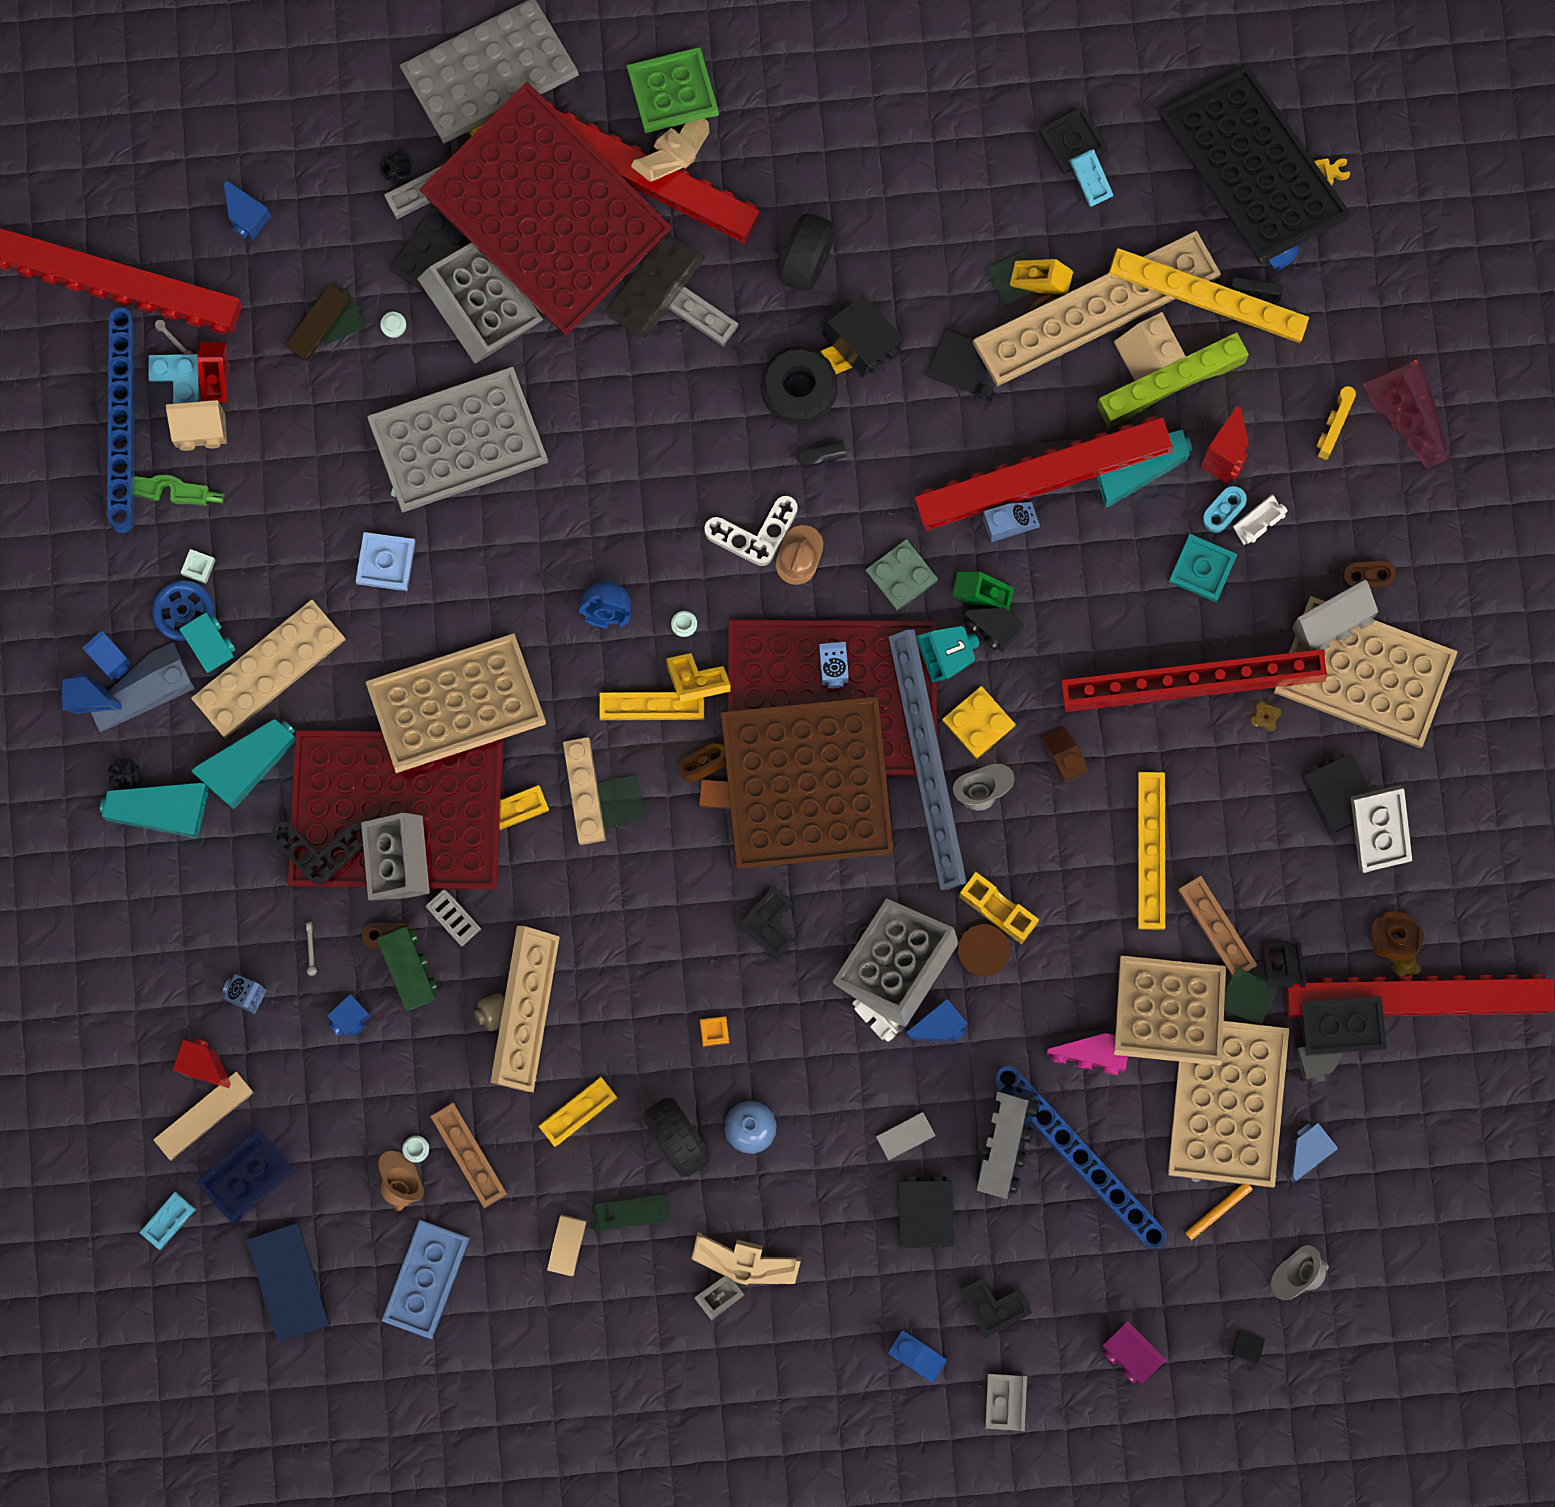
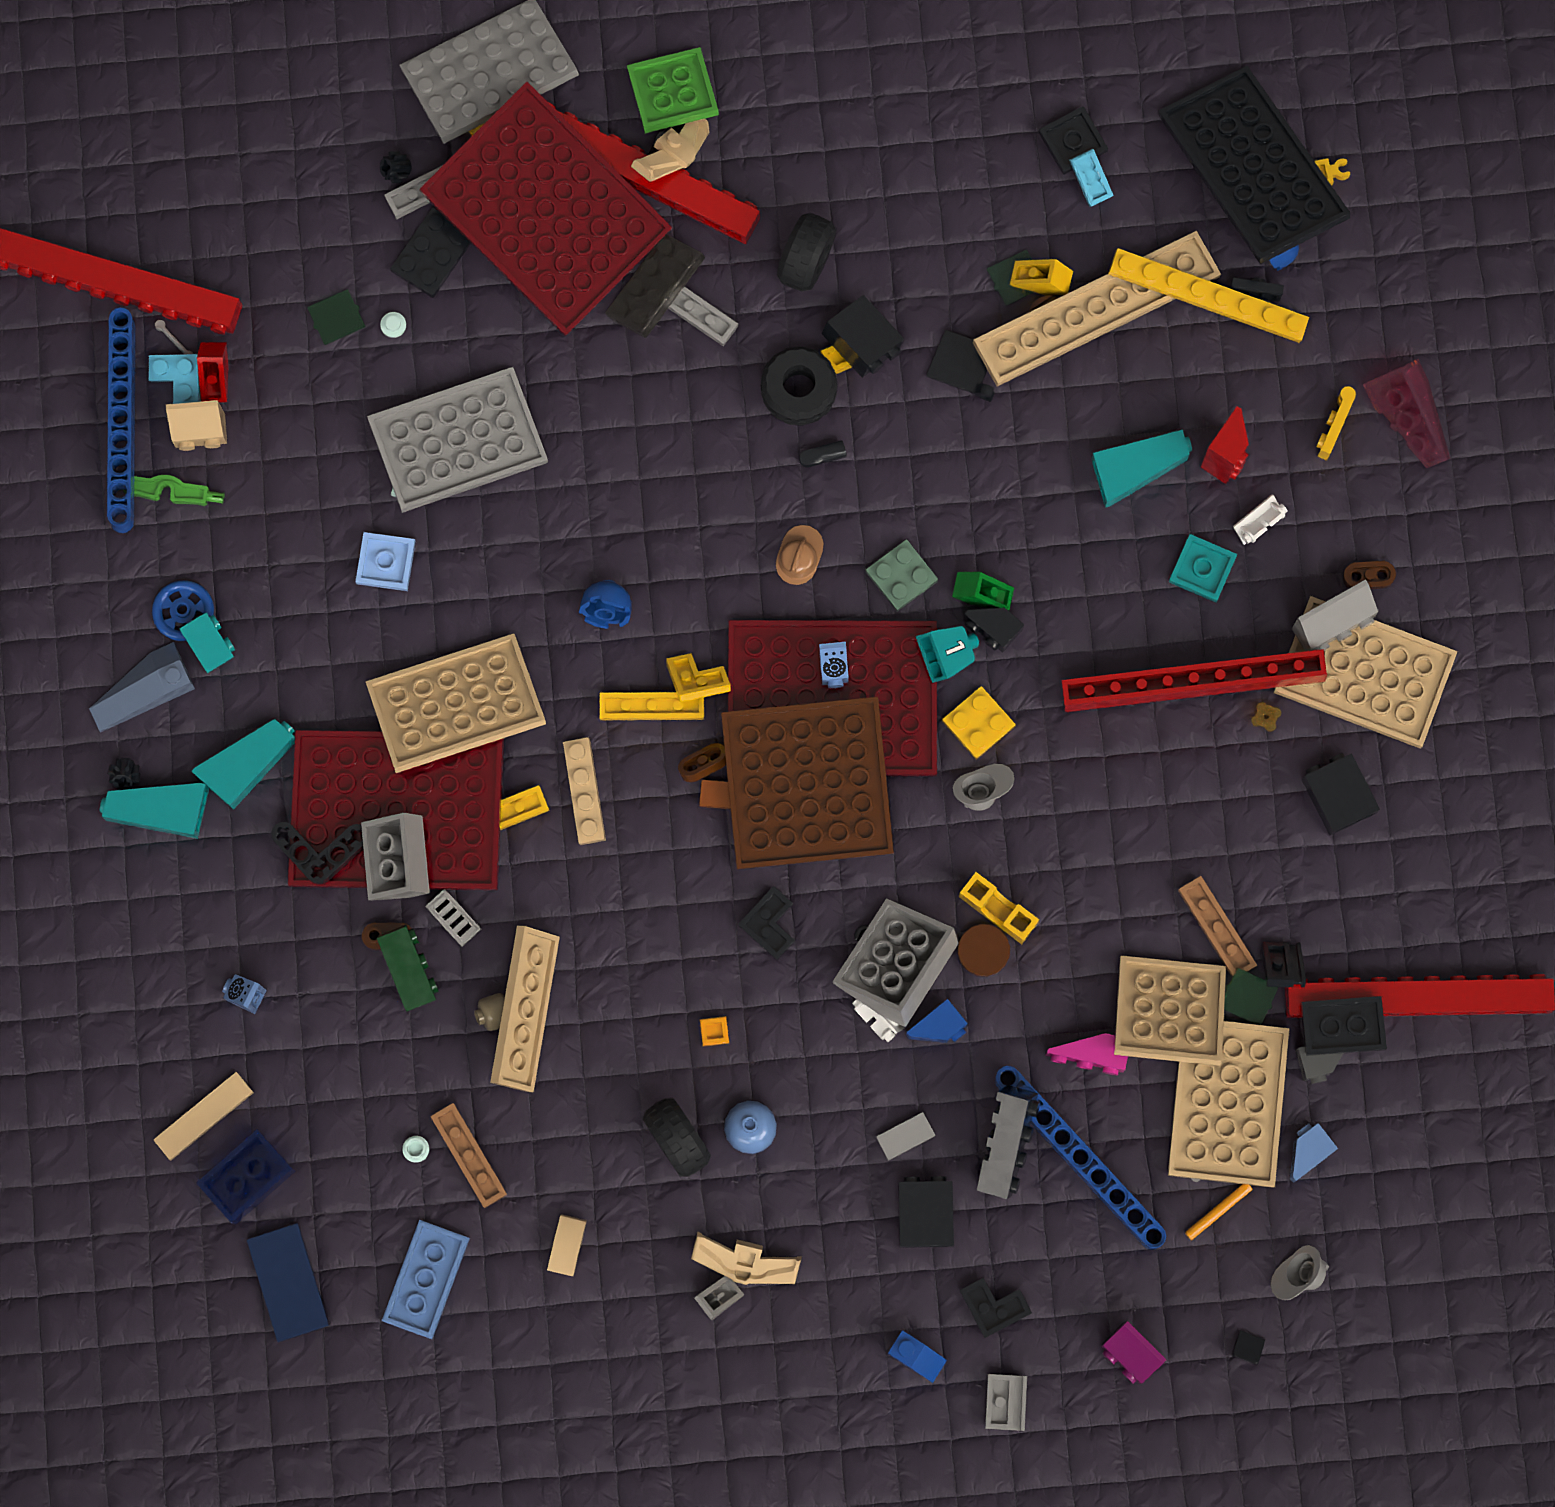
(86, 696): blue slope -> none
(107, 656): blue slope -> none
(167, 1220): medium azure plate -> none
(198, 566): light aqua plate -> none
(201, 1063): red slope -> none
(245, 212): blue slope -> none
(268, 669): tan plate -> none
(311, 970): light grey hinge -> none
(318, 322): dark brown tile -> none
(348, 1017): blue brick -> none
(399, 1180): medium nougat piece -> none
(478, 302): light grey slope -> none
(578, 1112): yellow tile -> none
(620, 802): clear green piece -> none
(631, 1213): clear green plate -> none
(684, 623): light aqua plate -> none
(761, 540): white beam -> none
(927, 760): sand blue plate -> none
(1010, 520): medium blue slope -> none
(1045, 473): red brick -> none
(1065, 755): reddish brown slope -> none
(1144, 392): lime arch -> none
(1149, 347): tan slope -> none
(1151, 851): yellow plate -> none
(1224, 510): medium azure plate -> none
(1381, 828): plate -> none
(1396, 949): reddish brown plate -> none
(1406, 968): clear yellow plate -> none

